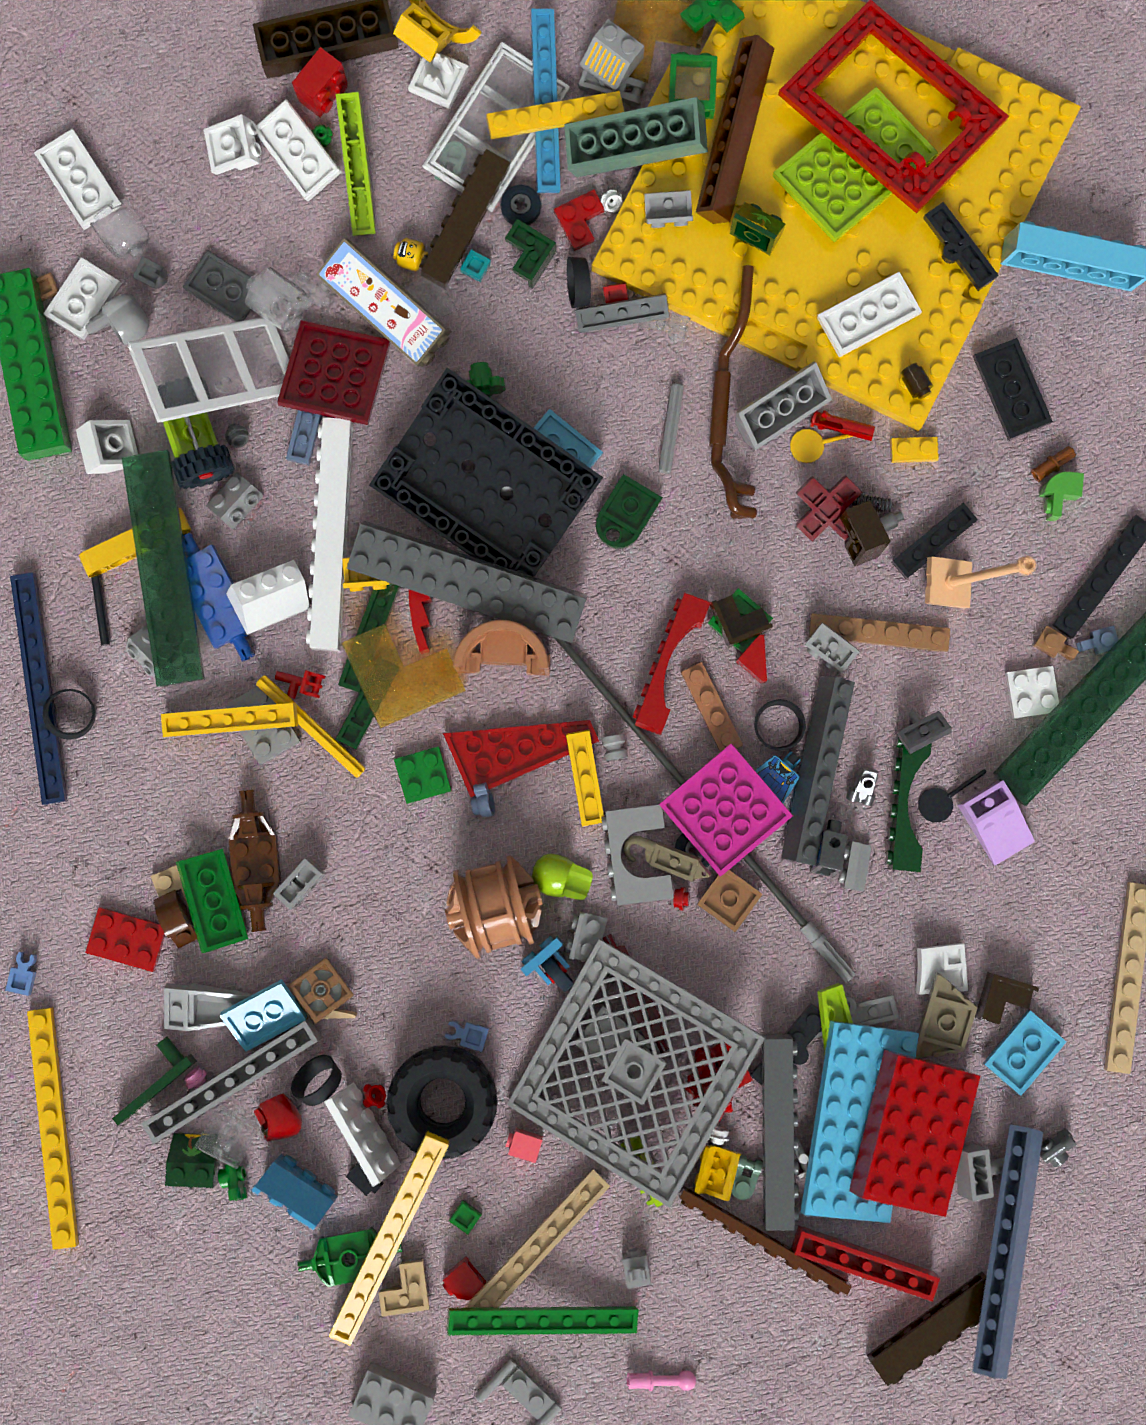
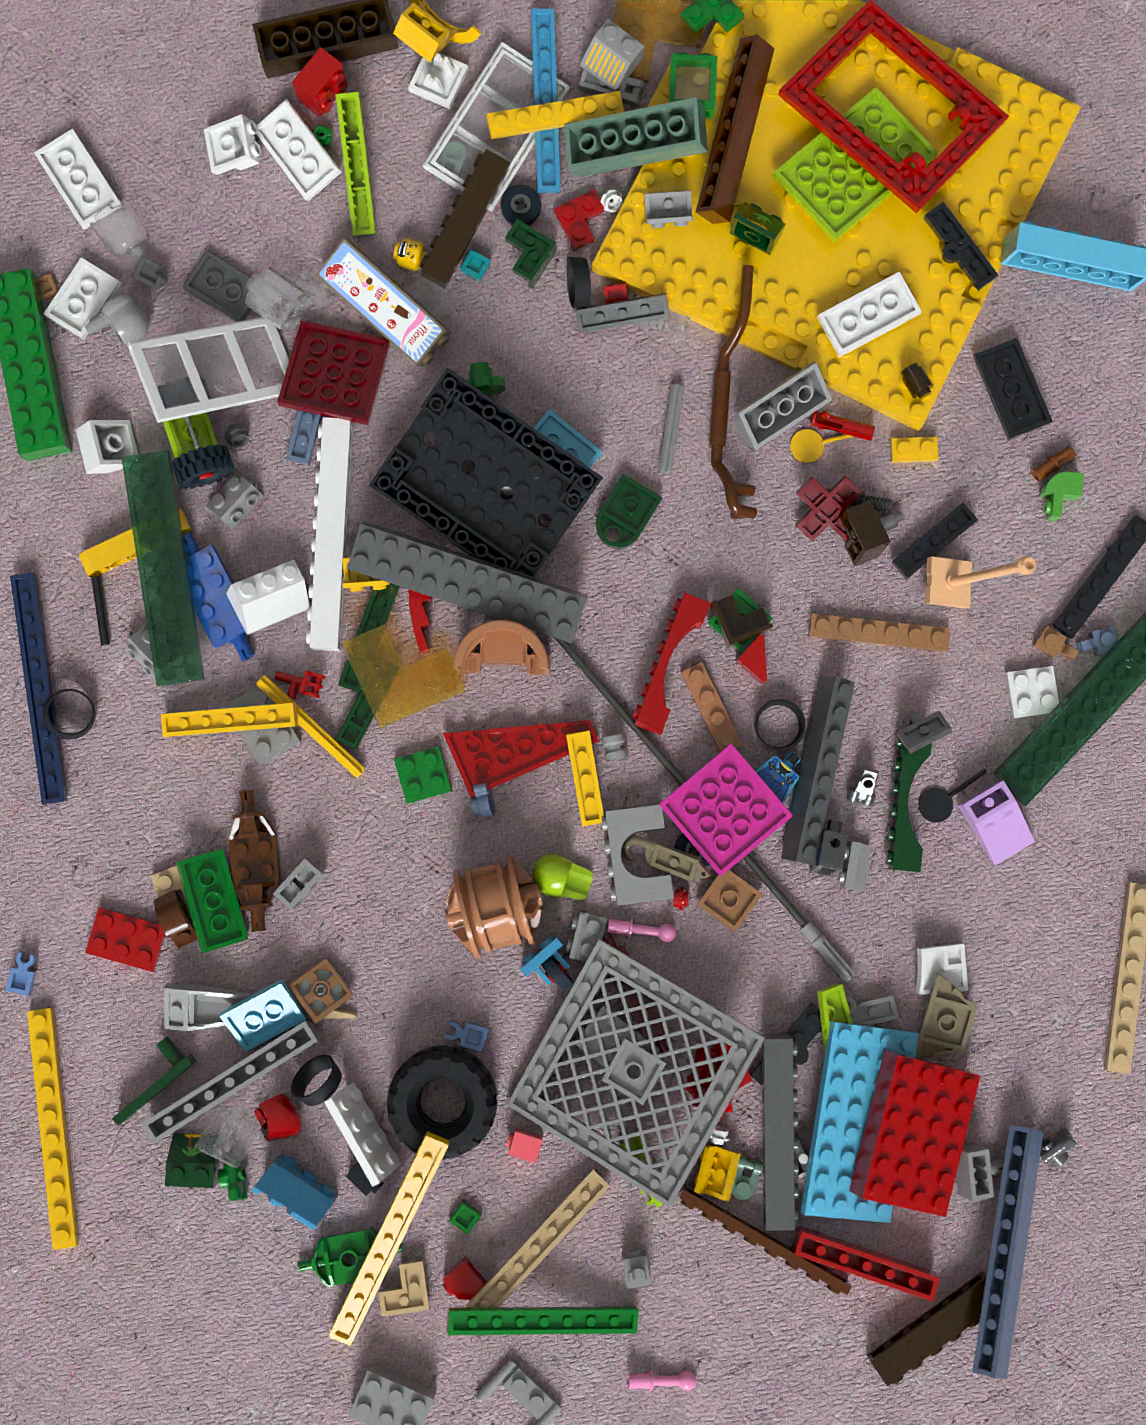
(195, 1078): bright pink plate -> none
(380, 1096): red plate -> none
(665, 932): none -> bright pink pin
(832, 648): light grey bracket -> none
(998, 991): dark brown panel -> none
(1024, 1052): medium azure plate -> none

